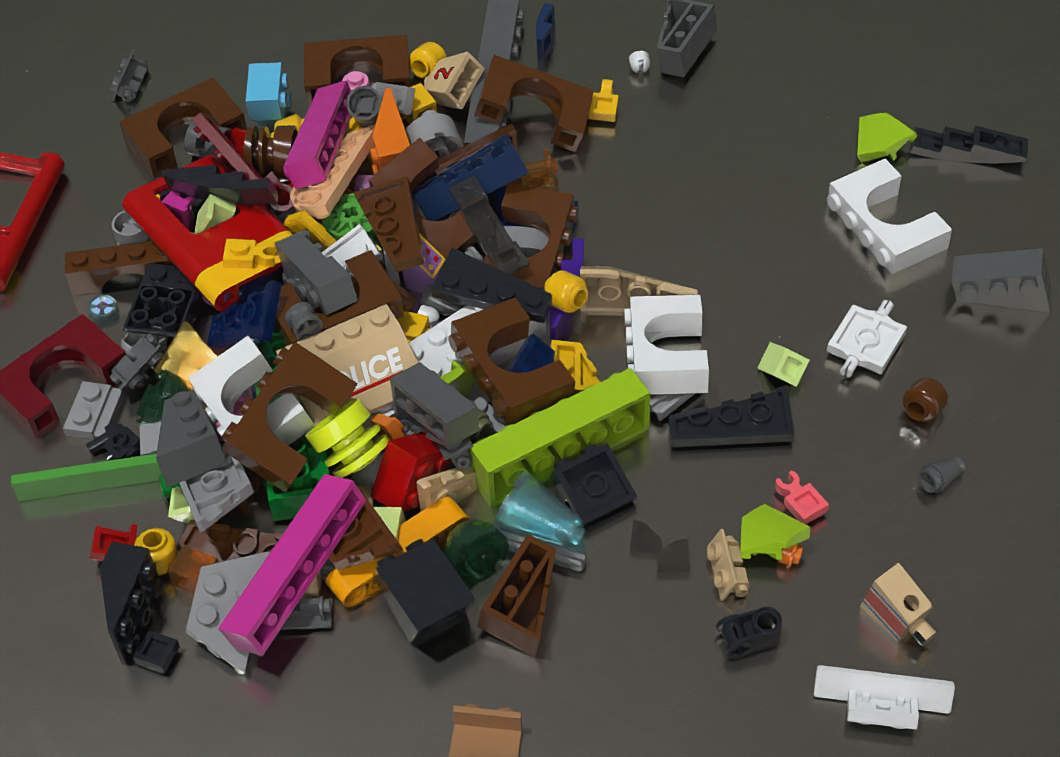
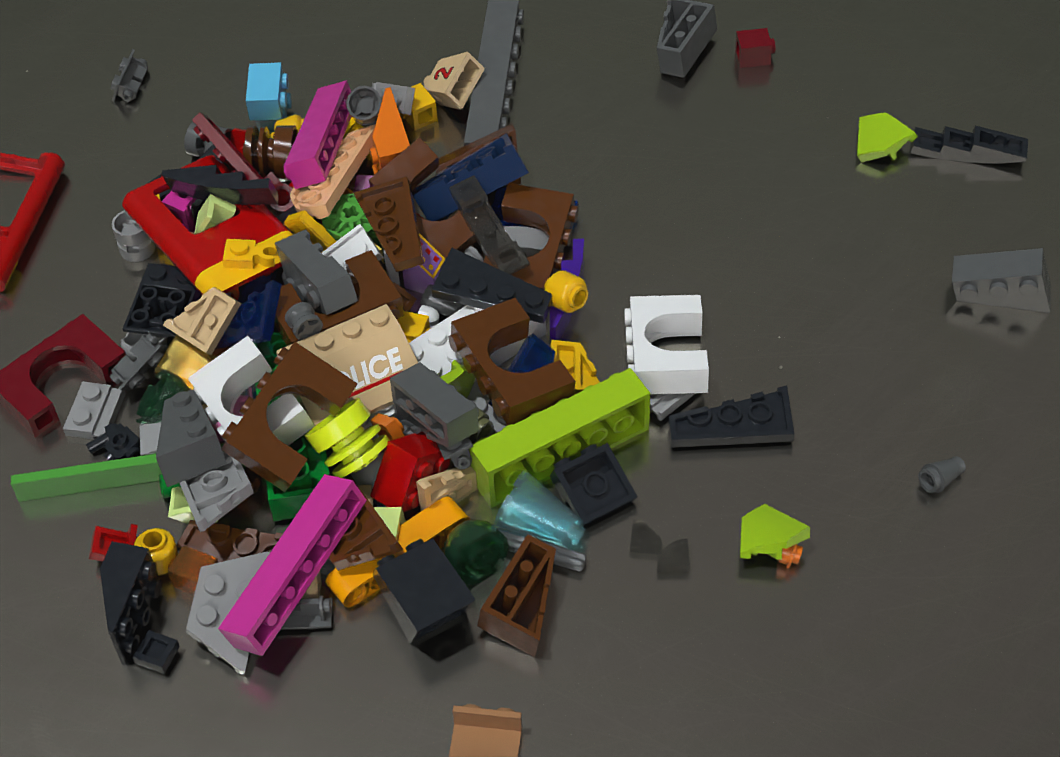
(92, 268): reddish brown arch -> none
(102, 308): clear light blue tile -> none
(146, 129): reddish brown arch -> none
(205, 319): none -> tan wing
(329, 58): reddish brown arch -> none
(356, 79): bright pink plate -> none
(424, 59): yellow head -> none
(436, 131): light grey brick -> none
(541, 172): clear orange bracket -> none
(544, 30): dark blue slope -> none
(566, 99): reddish brown arch -> none
(605, 103): yellow plate -> none
(611, 288): tan wedge -> none
(639, 61): white hinge -> none
(724, 554): tan hinge -> none
(747, 631): black piece -> none
(754, 47): none -> dark red brick
(783, 364): yellowish green panel -> none
(802, 502): coral plate -> none
(867, 339): white plate -> none
(883, 696): white bracket -> none
(892, 245): white arch -> none
(899, 606): tan torso -> none
(925, 400): reddish brown head -> none

